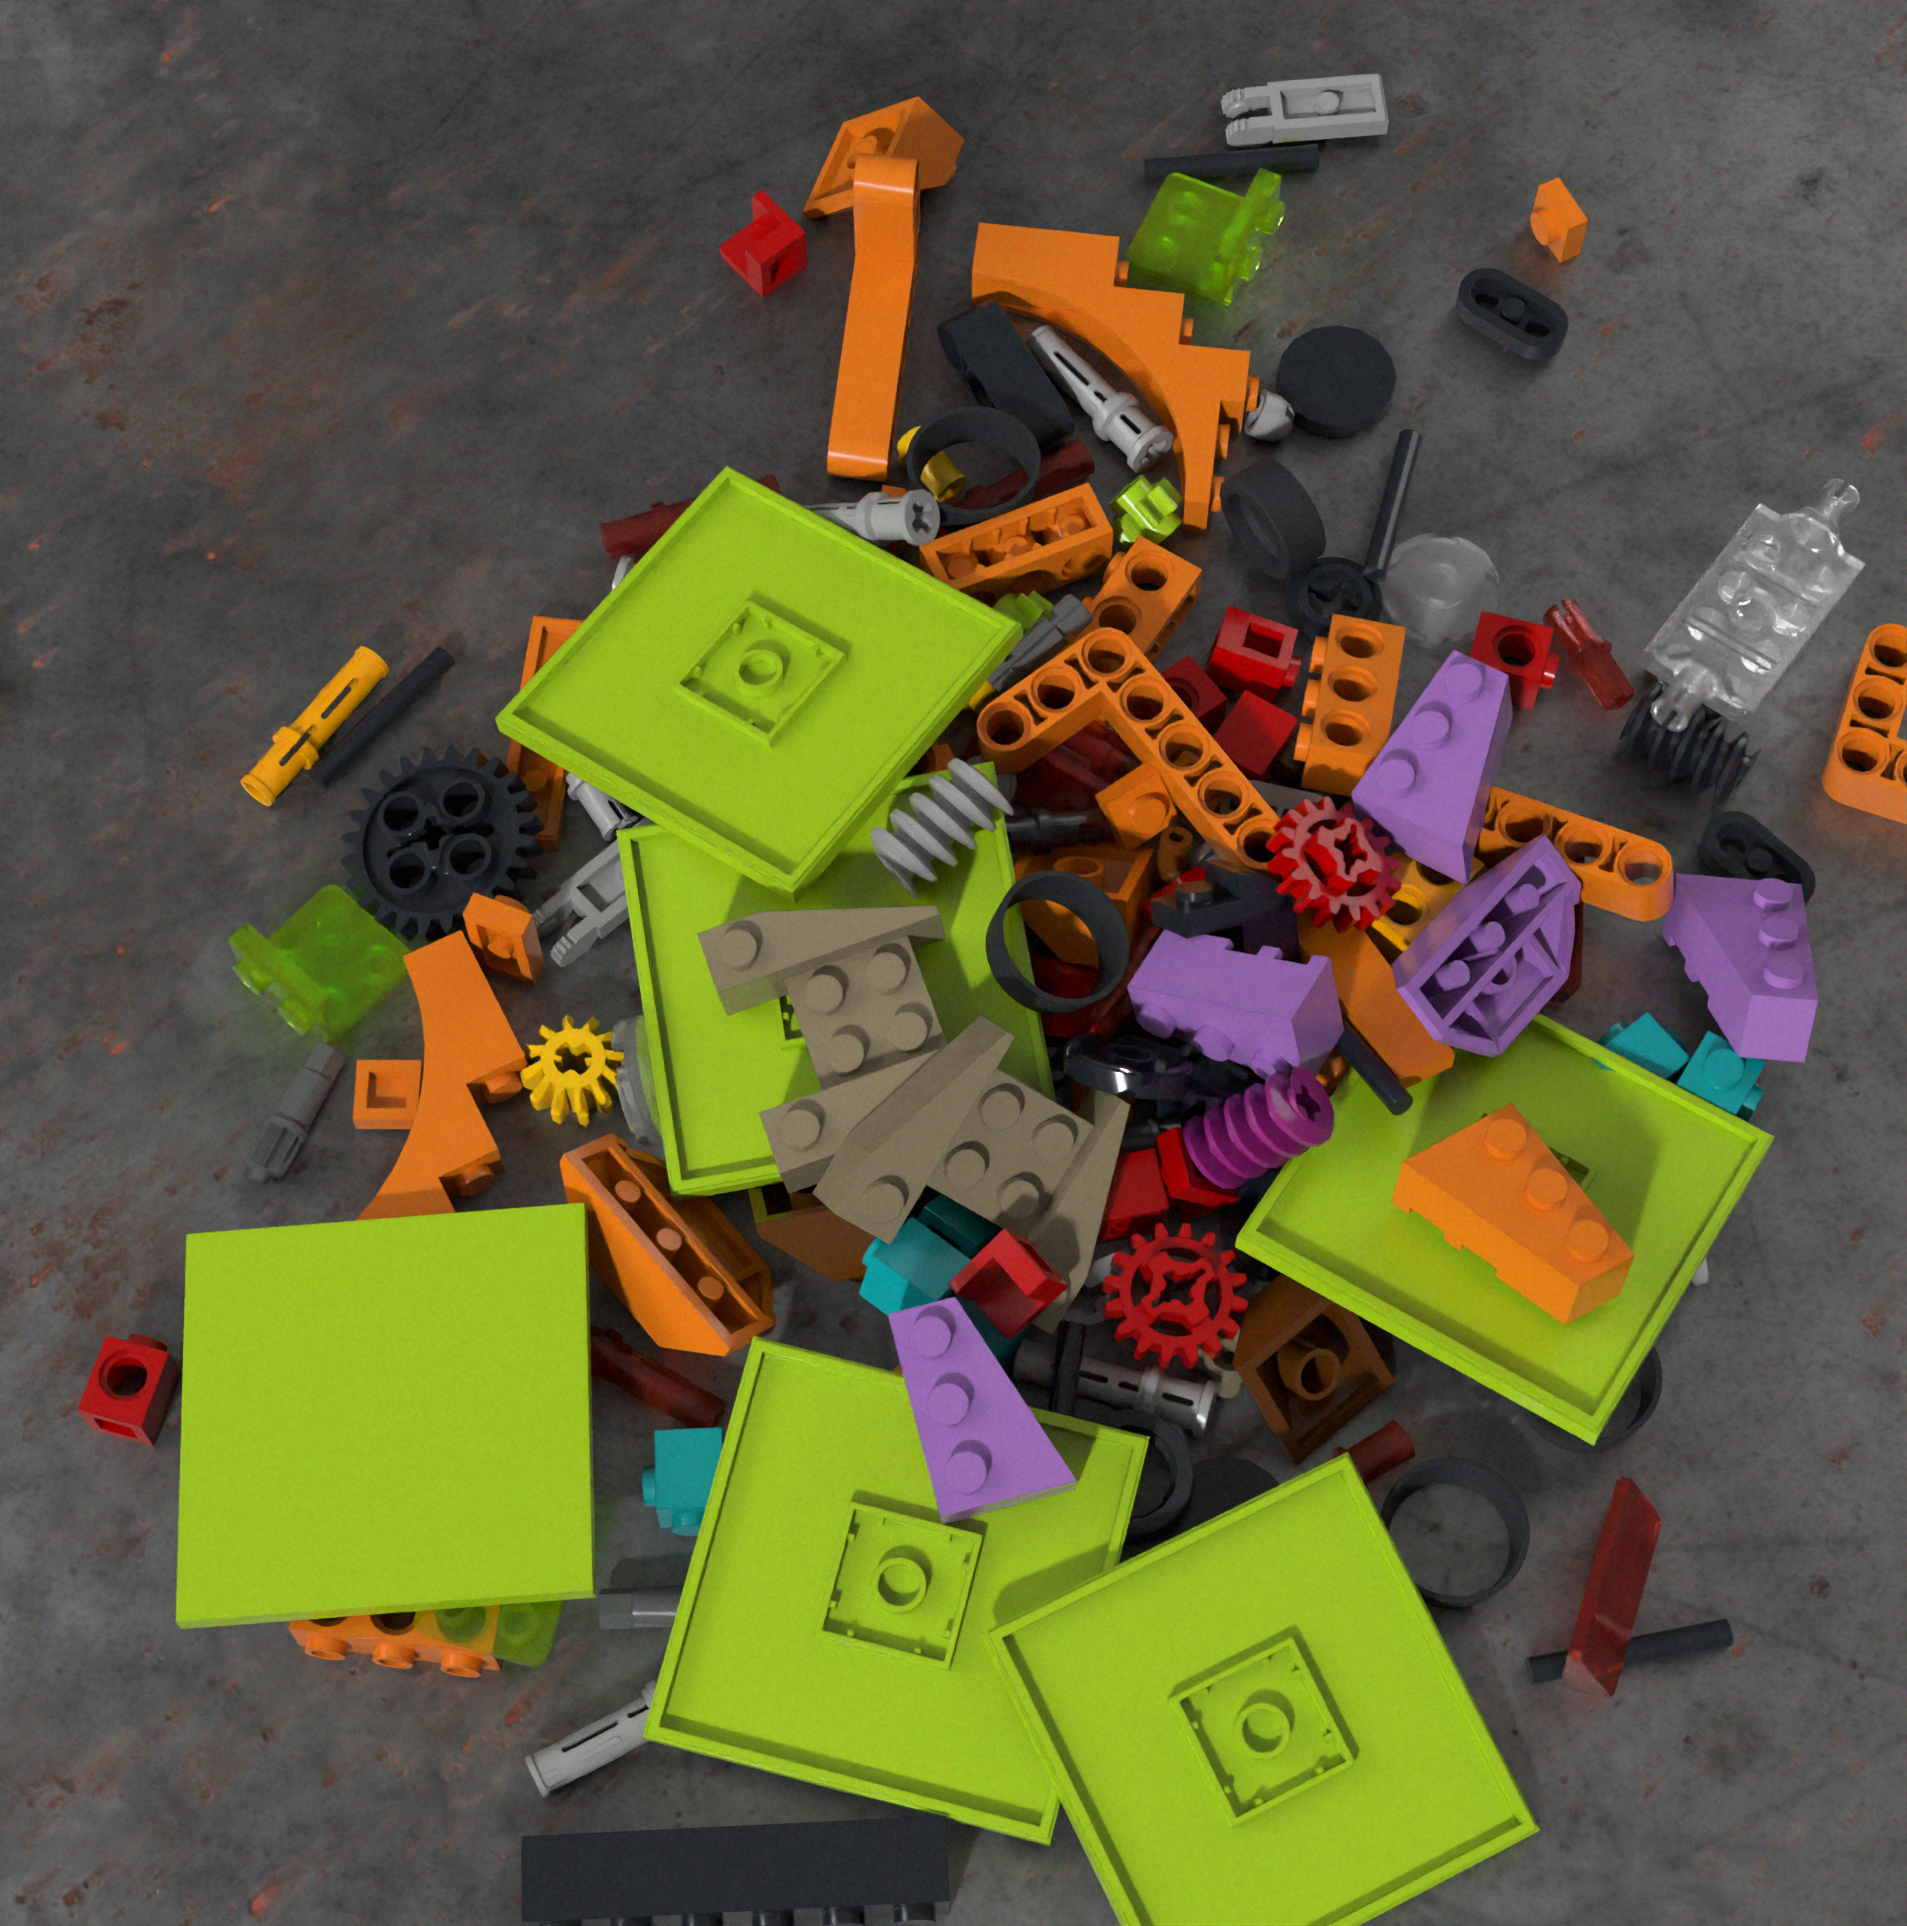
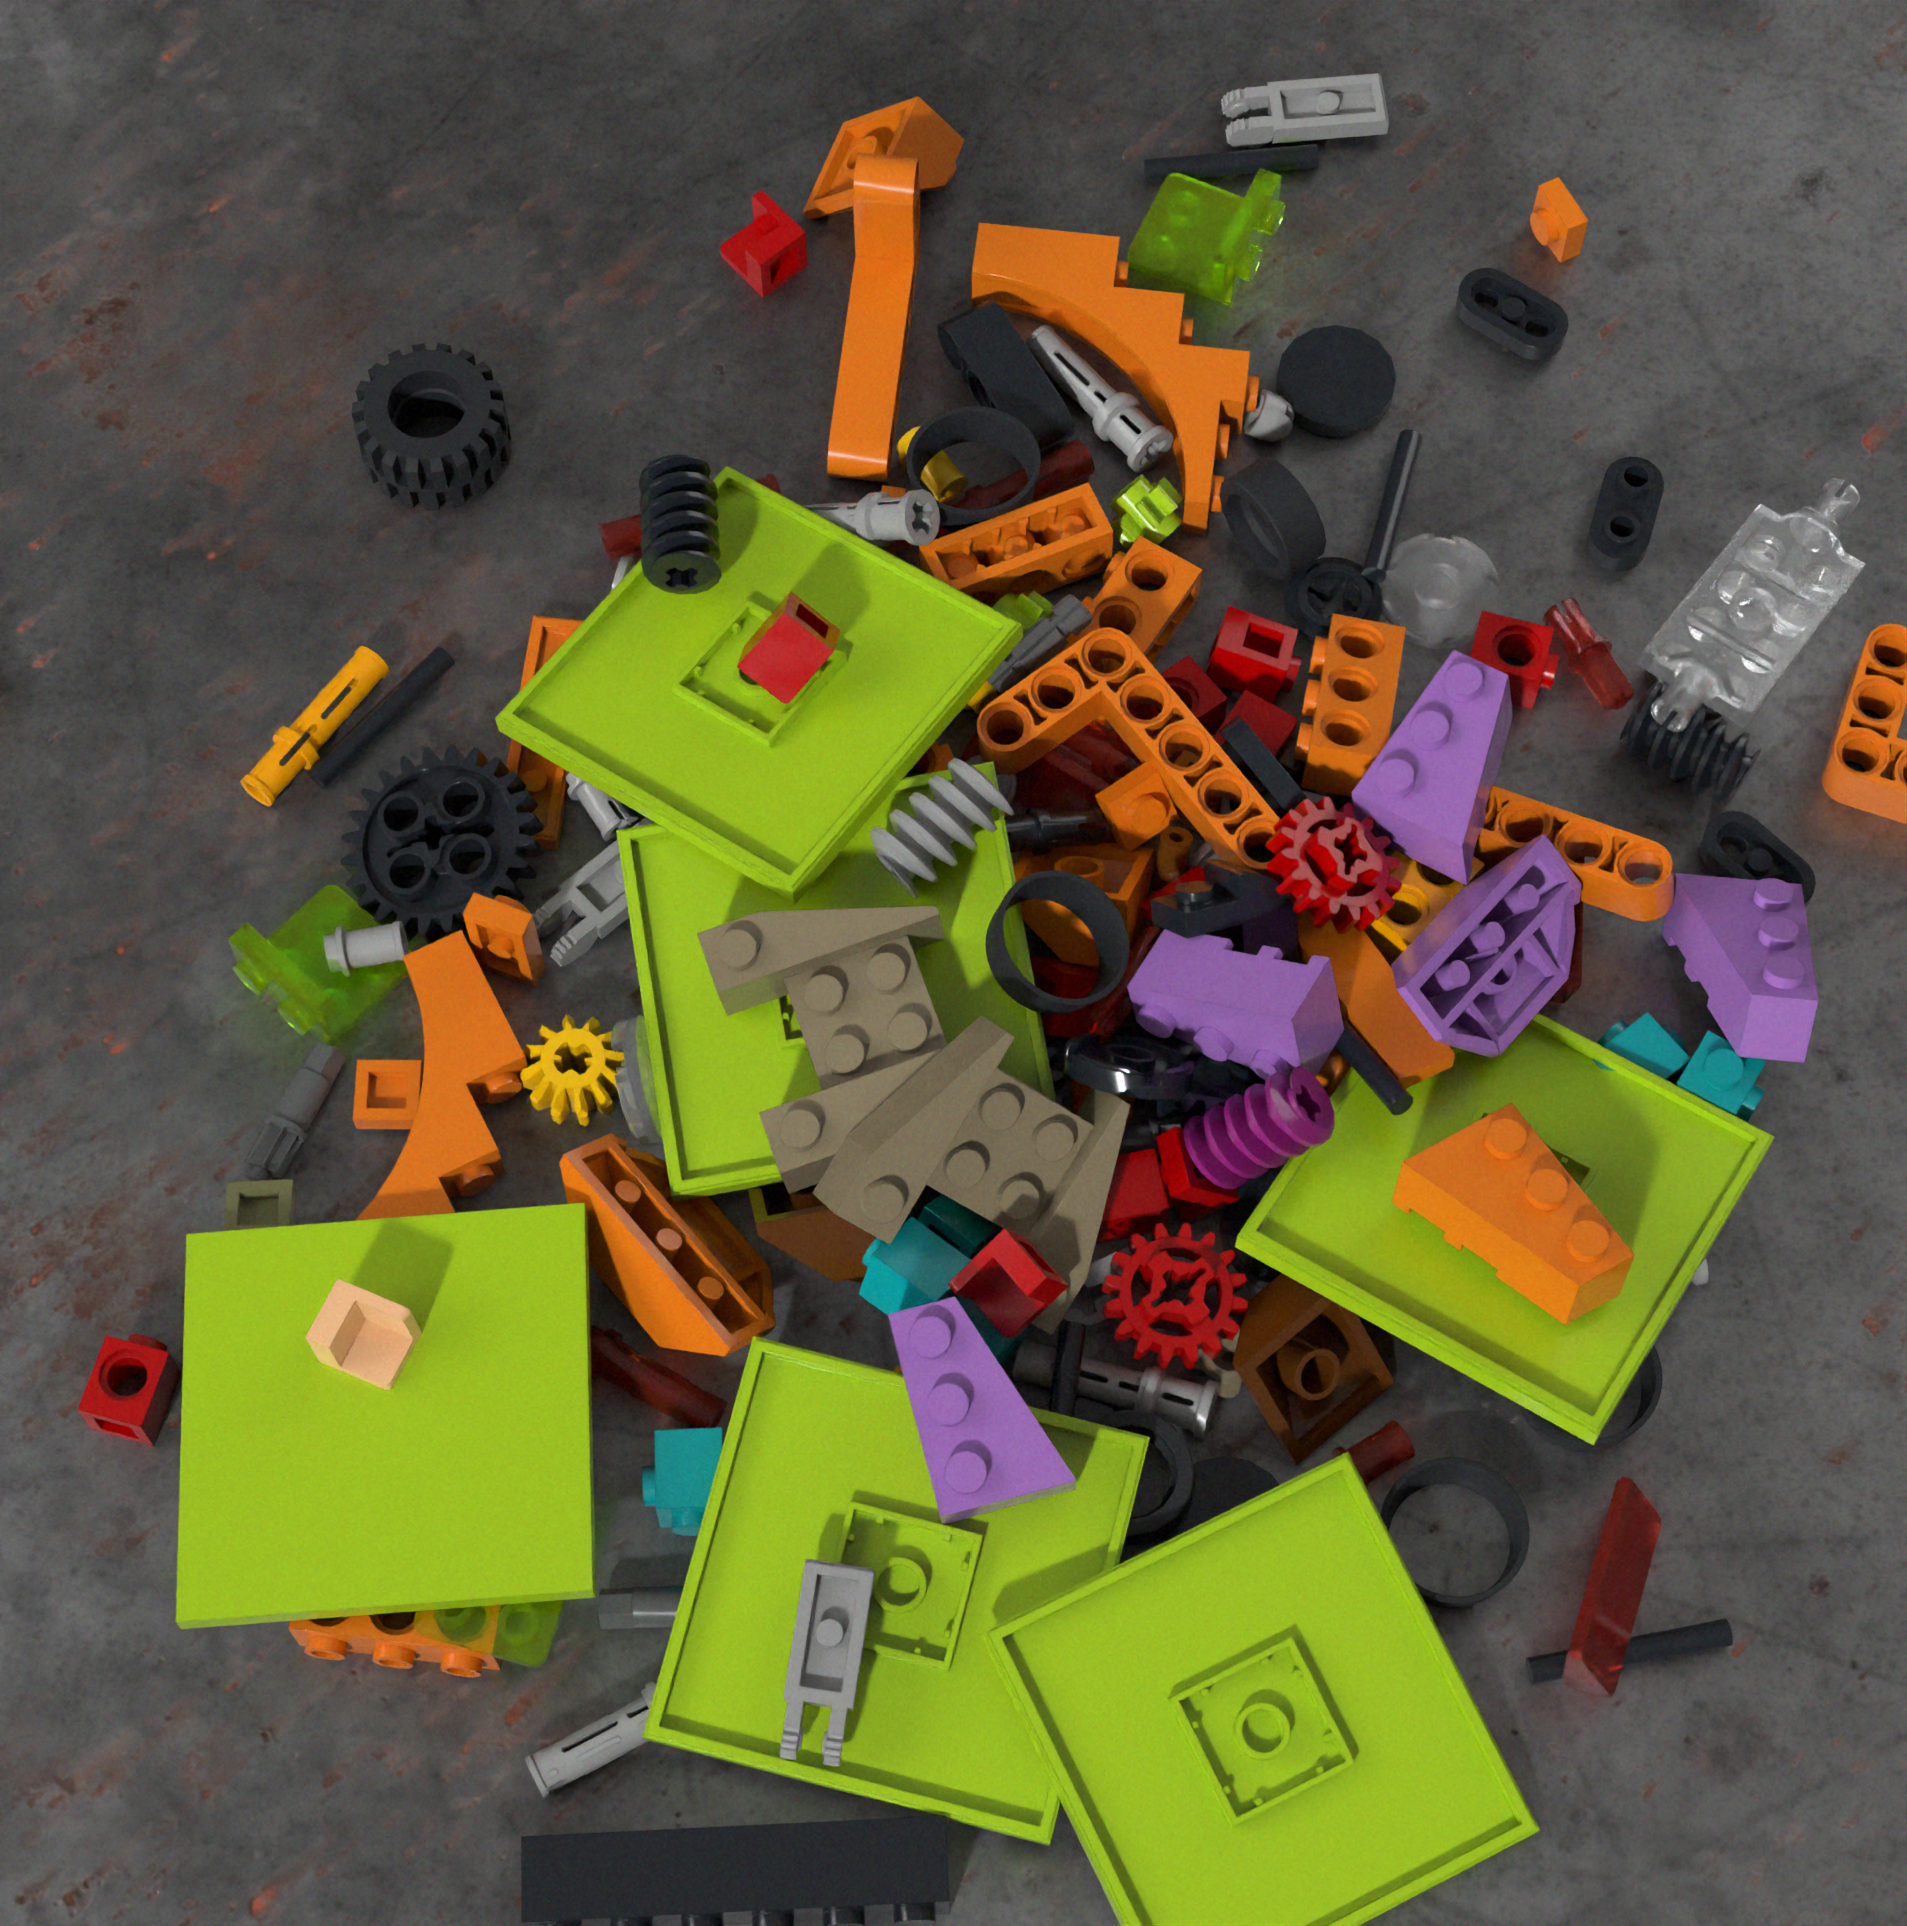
(260, 1204): none -> olive tile
(363, 1335): none -> light nougat panel
(365, 947): none -> light grey pin
(422, 387): none -> black tyre
(679, 525): none -> black piece
(788, 648): none -> red panel
(826, 1652): none -> light grey hinge
(1253, 757): none -> black plate
(1625, 509): none -> black plate

